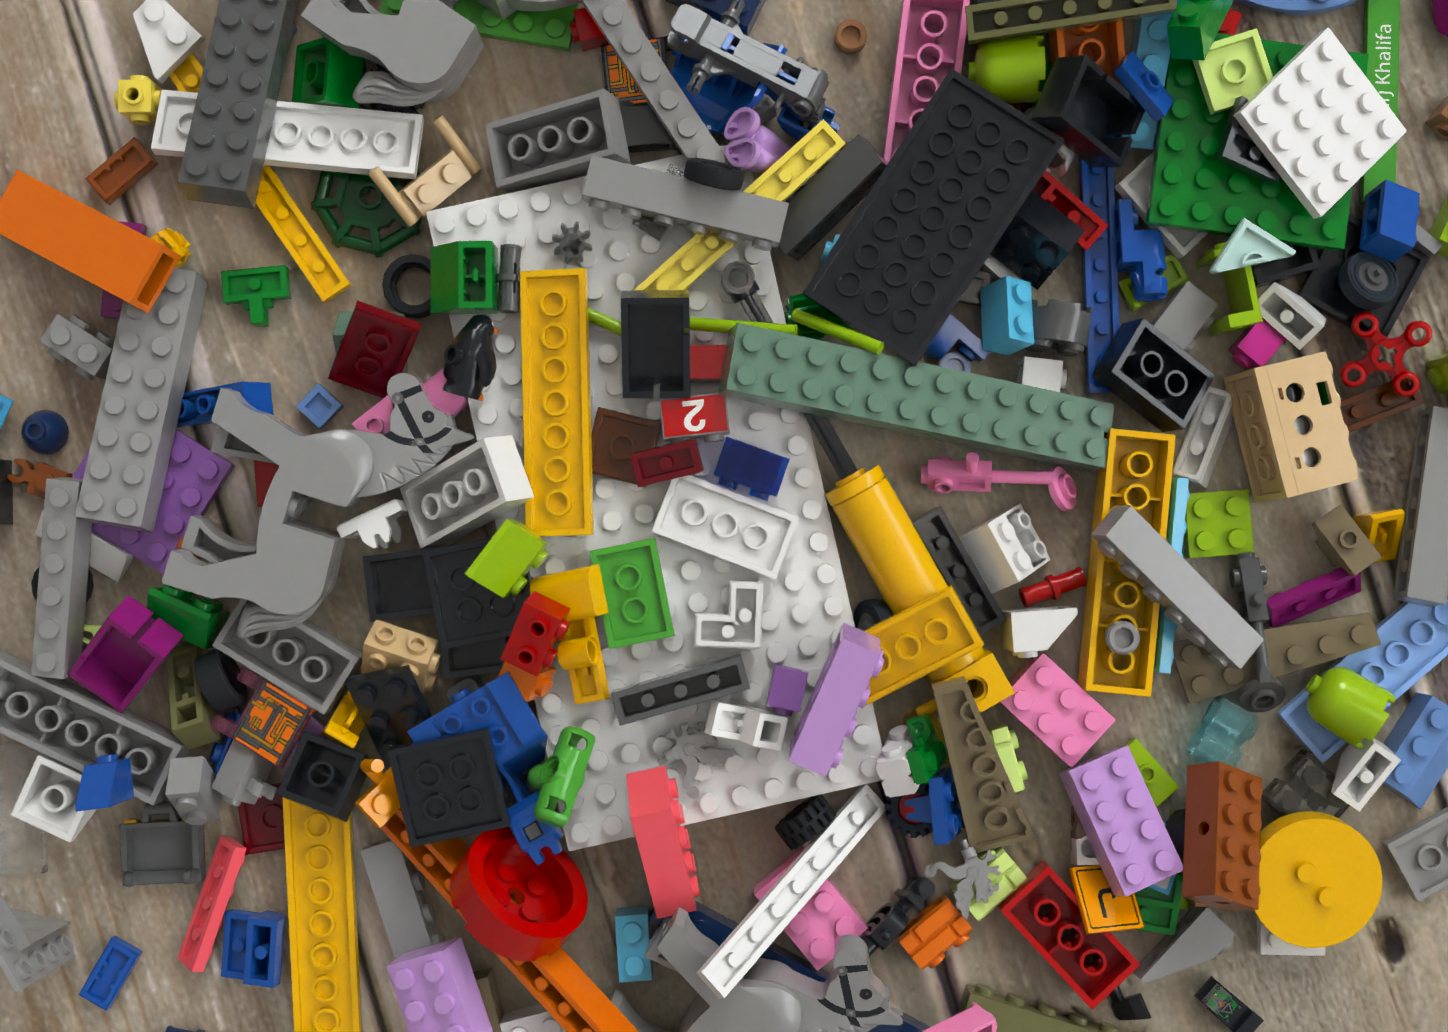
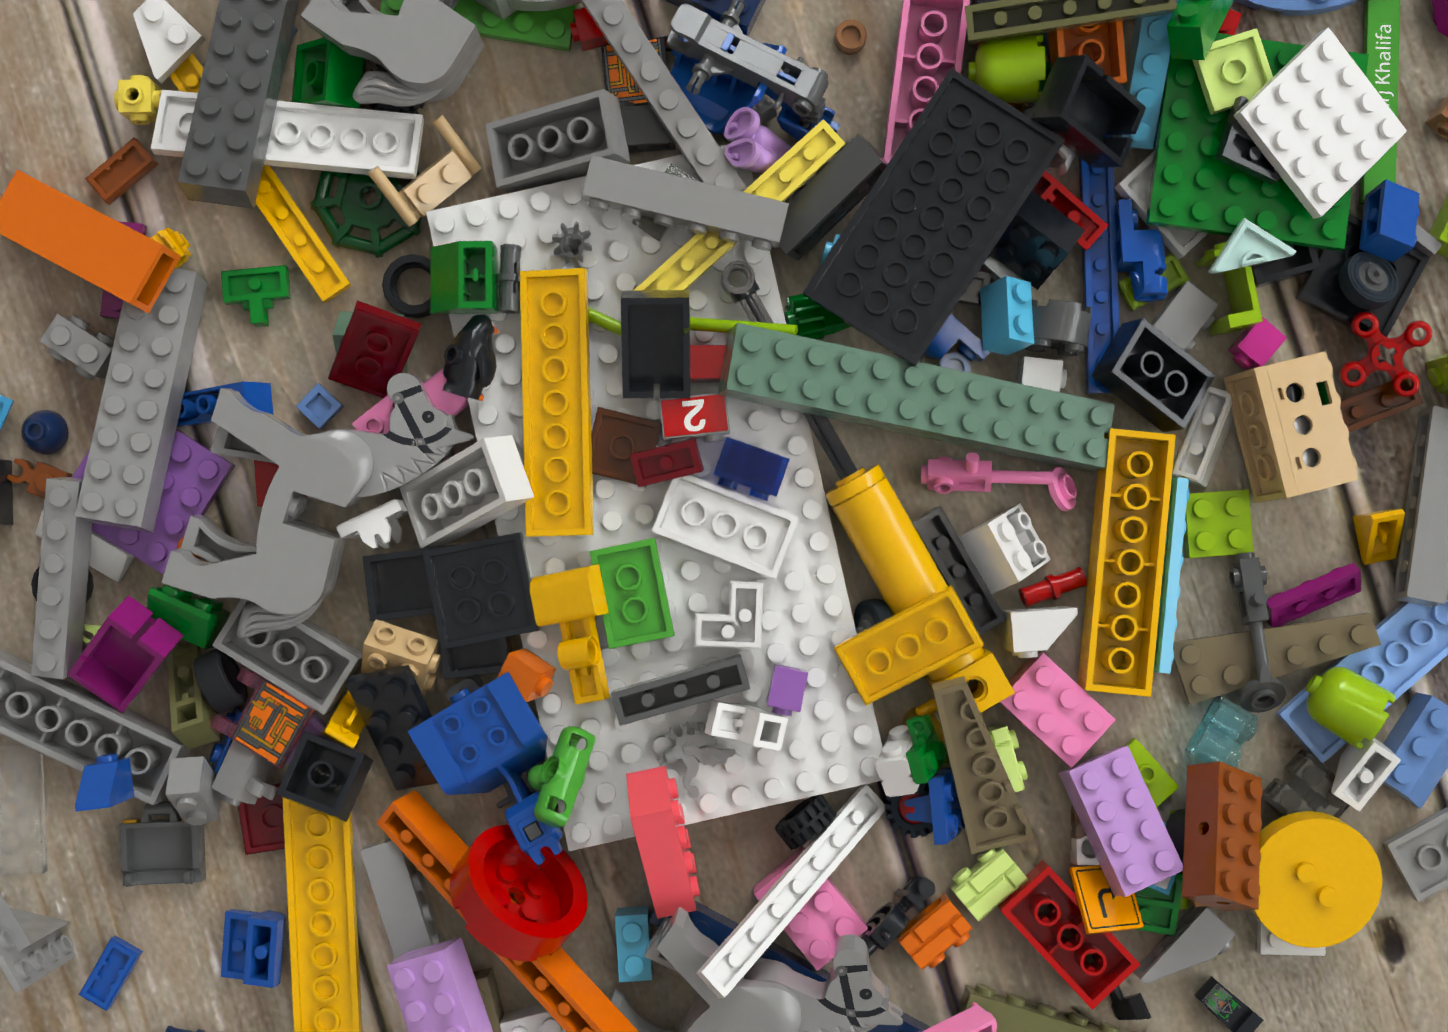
(50, 799): white slope -> none
(212, 904): coral plate -> none
(381, 799): light orange plate -> none
(449, 786): black plate -> none
(508, 559): lime slope -> none
(536, 633): red brick -> none
(714, 174): black tyre -> none
(835, 700): lavender brick -> none
(837, 331): lime bar -> none
(970, 872): light grey piece -> none
(1121, 637): light grey tile -> none
(1143, 86): blue plate -> none
(1176, 587): light grey brick -> none
(1290, 314): white slope -> none
(1344, 541): dark tan brick -> none

